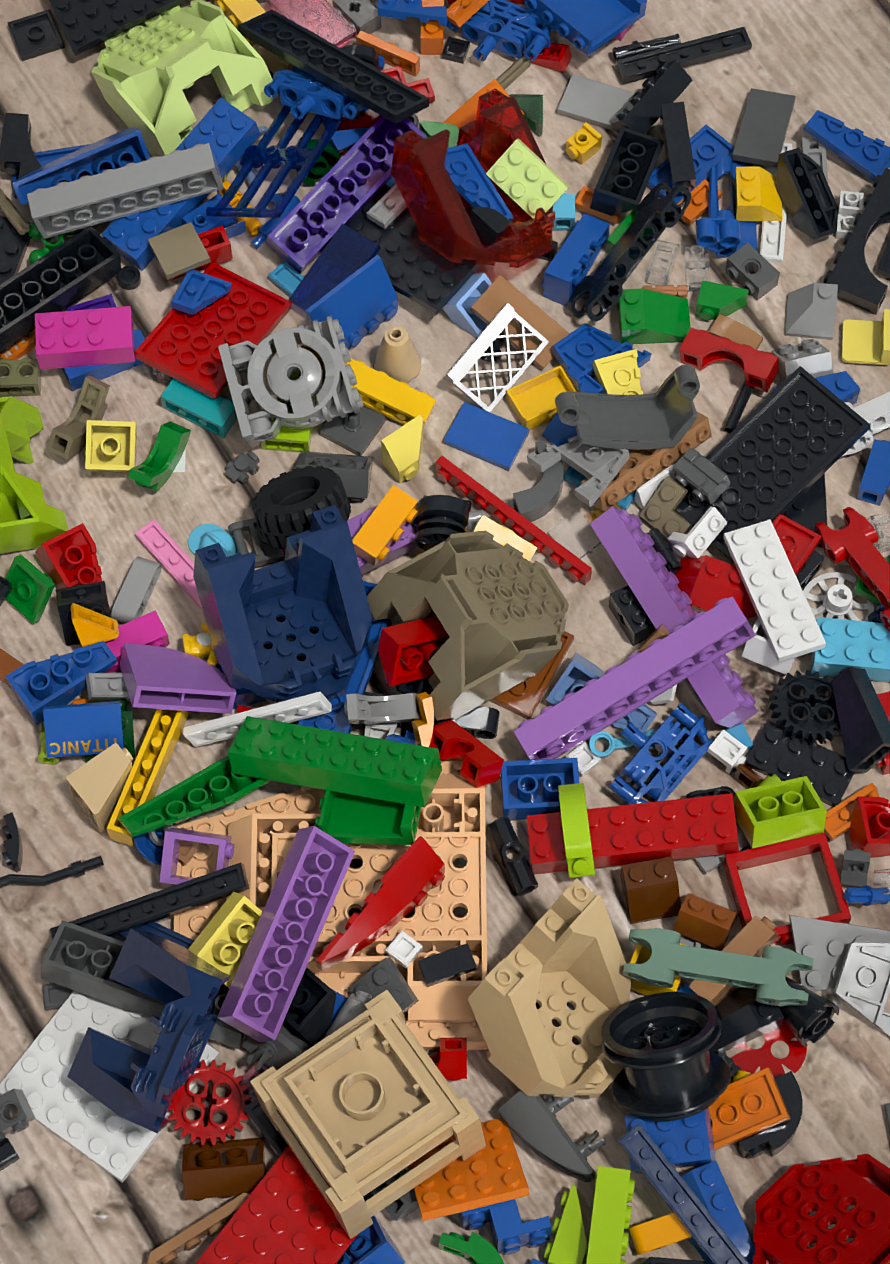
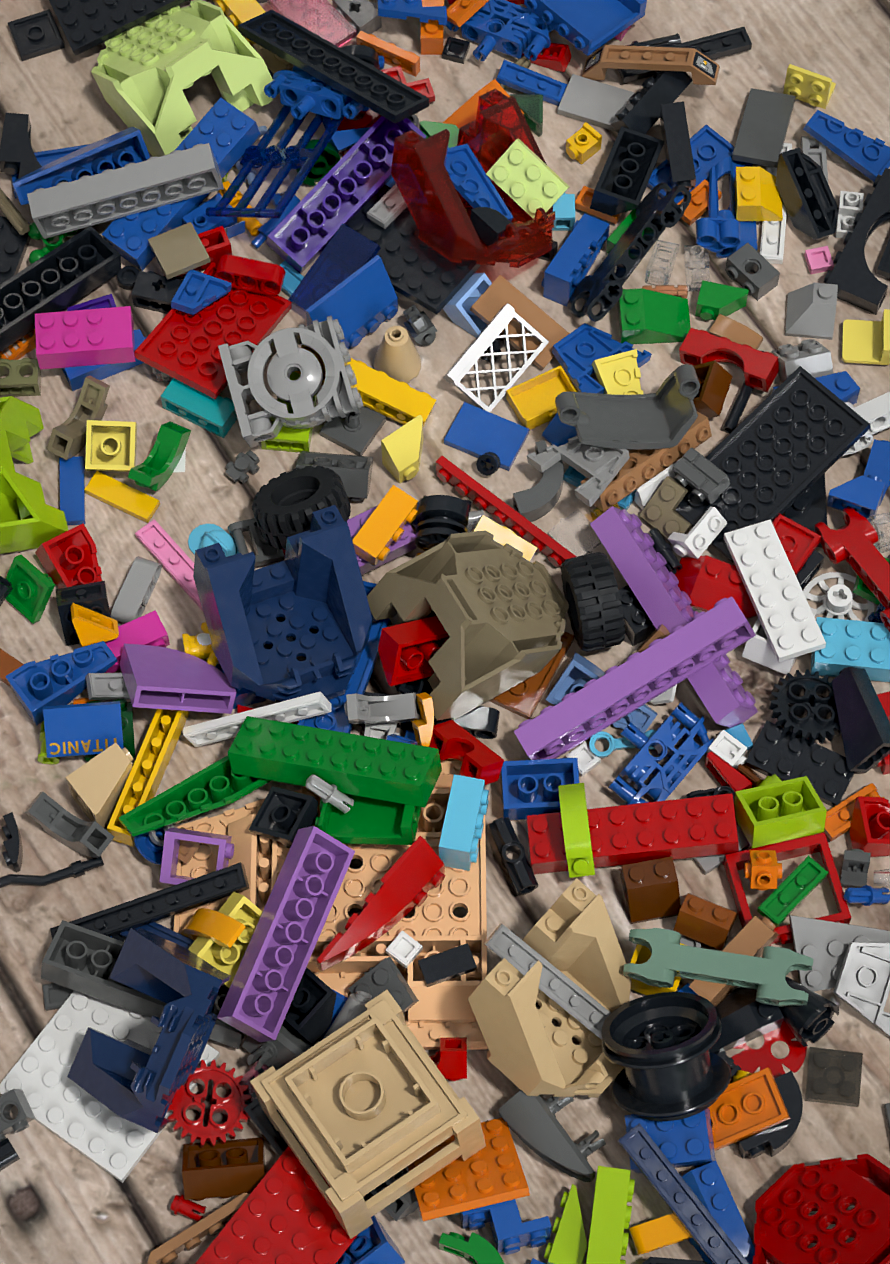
(72, 489): none -> blue tile
(79, 835): none -> dark grey arch
(122, 496): none -> yellow tile
(154, 291): none -> black brick
(186, 1208): none -> red pin
(214, 926): none -> light orange slope
(251, 274): none -> red beam
(284, 814): none -> black slope
(329, 793): none -> light grey axle
(419, 326): none -> dark grey hips
(463, 822): none -> medium azure brick
(481, 465): none -> black bush
(531, 82): none -> blue tile
(552, 981): none -> light grey tile
(593, 601): none -> black tyre
(703, 69): none -> medium nougat slope
(713, 388): none -> reddish brown slope
(726, 774): none -> red slope
(763, 869): none -> orange brick
(792, 891): none -> green tile
(808, 86): none -> light yellow bracket
(819, 260): none -> bright pink tile
(833, 1077): none -> clear smoke plate
(861, 494): none -> blue slope

